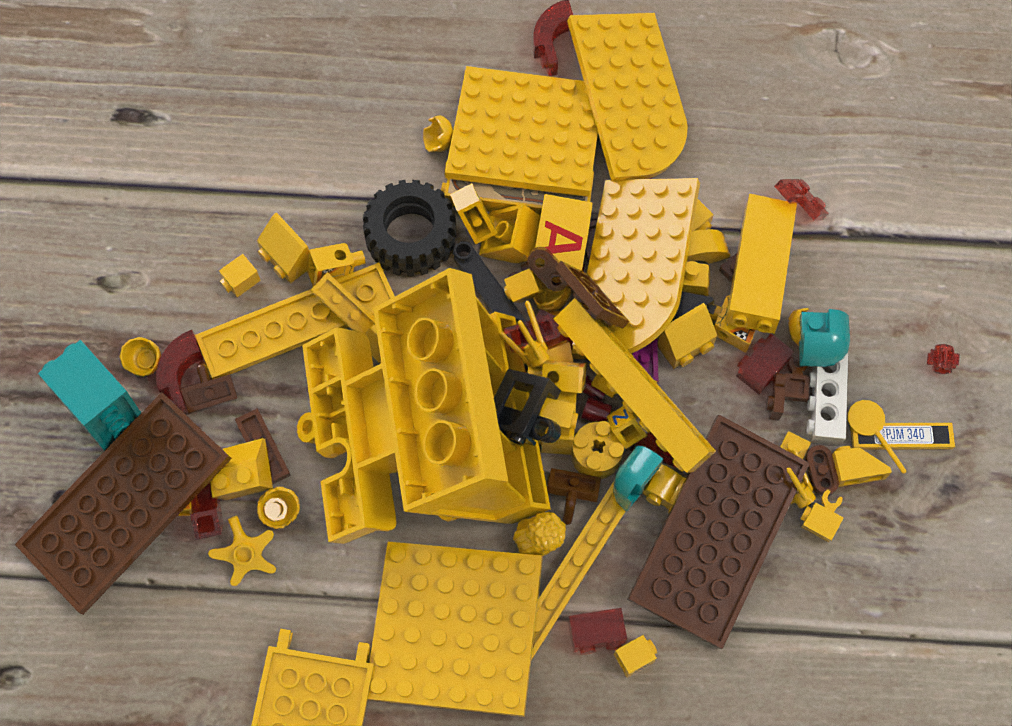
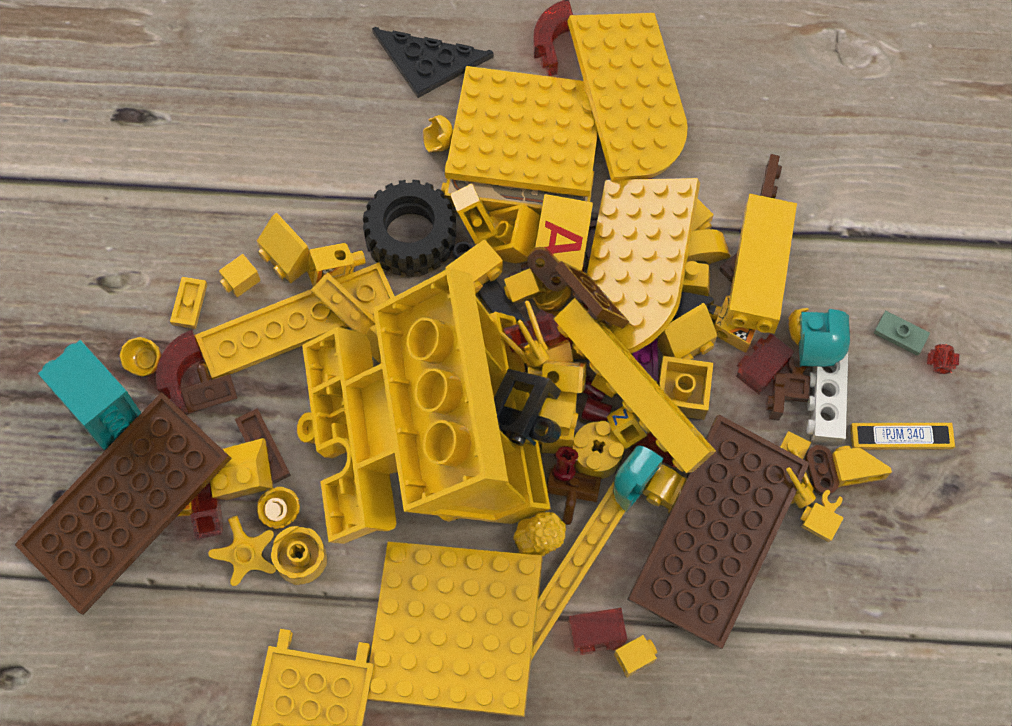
(188, 303): none -> yellow plate
(306, 542): none -> yellow brick
(428, 61): none -> black tile
(481, 263): none -> yellow brick
(565, 463): none -> dark red bush
(687, 384): none -> yellow brick
(772, 172): none -> reddish brown plate
(798, 192): clear red plate -> none
(868, 420): yellow piece -> none
(902, 333): none -> sand green plate

